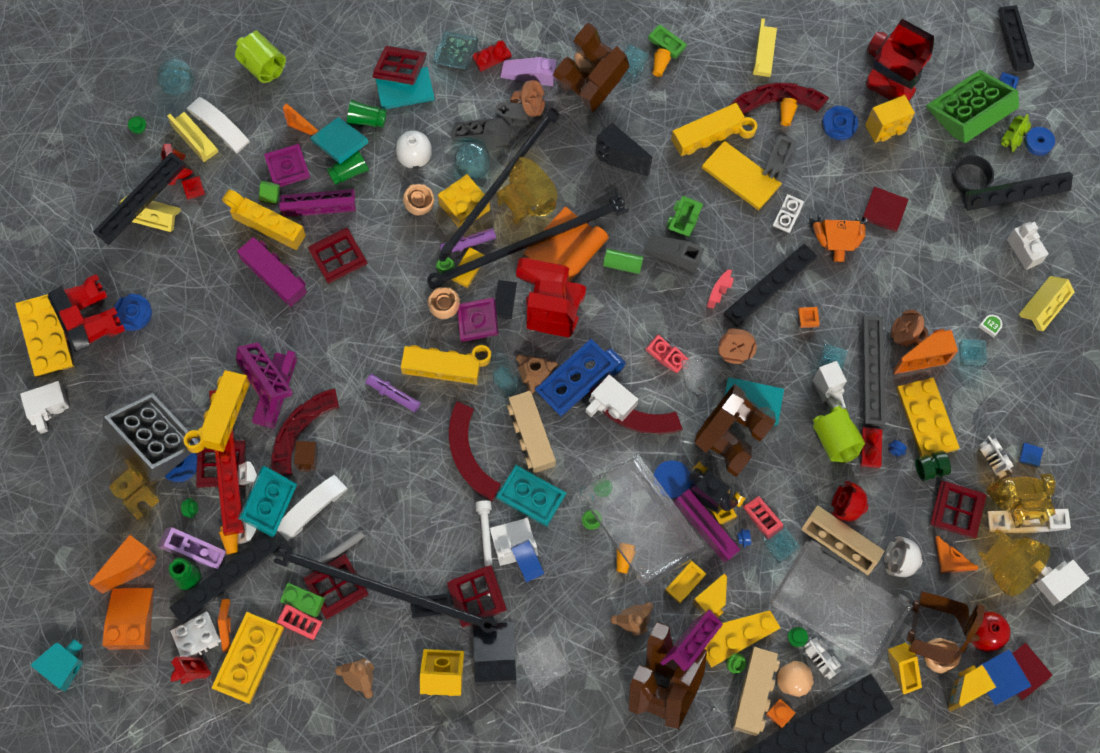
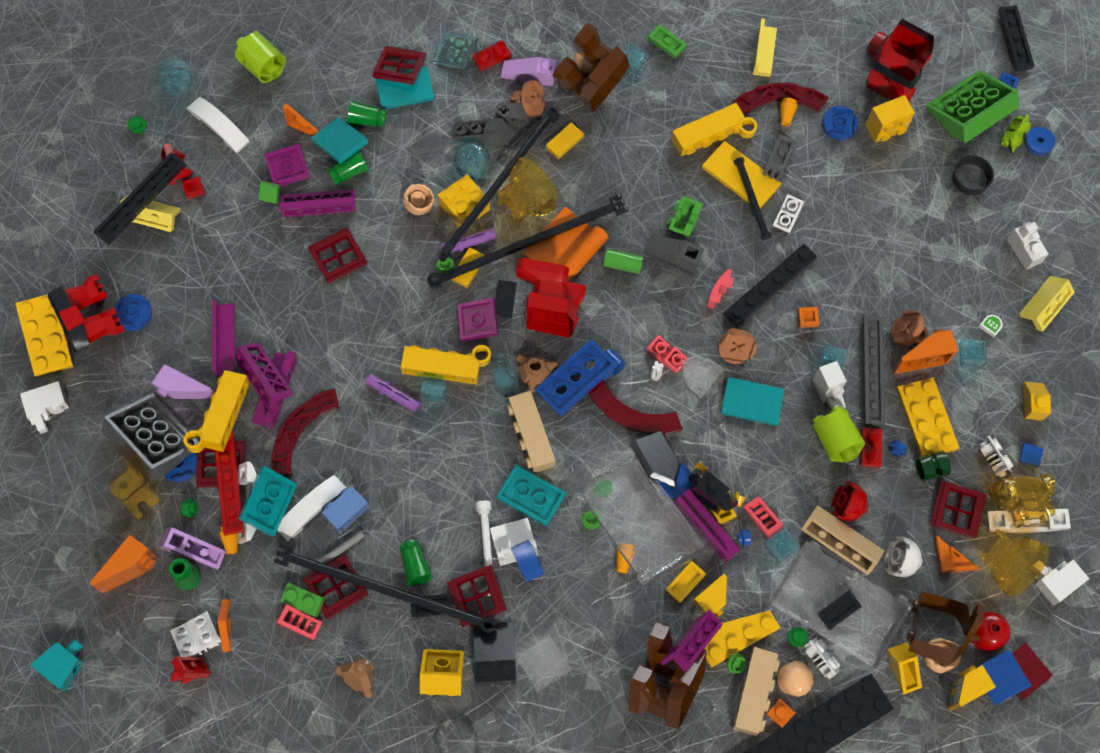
(128, 619): orange slope -> none
(179, 386): none -> lavender slope
(193, 136): light yellow panel -> none
(223, 338): none -> magenta panel
(224, 578): black plate -> none
(248, 658): yellow plate -> none
(264, 220): yellow hinge -> none
(272, 272): magenta brick -> none
(305, 456): reddish brown brick -> none
(345, 509): none -> medium blue brick
(413, 149): white cylinder -> none
(414, 564): none -> green plant
(433, 391): none -> clear light blue piece
(443, 302): light nougat hair -> none
(462, 454): dark red tile -> none
(564, 140): none -> yellow tile
(614, 397): white hinge -> none
(621, 151): black slope -> none
(634, 618): medium nougat rock -> none
(656, 371): none -> white piece
(657, 458): none -> black tile
(661, 60): light orange cone -> none
(717, 431): reddish brown piece -> none
(739, 162): none -> black bar
(839, 235): orange torso -> none
(839, 610): none -> black tile
(885, 209): dark red tile -> none
(1018, 191): black plate -> none
(1036, 401): none -> yellow slope

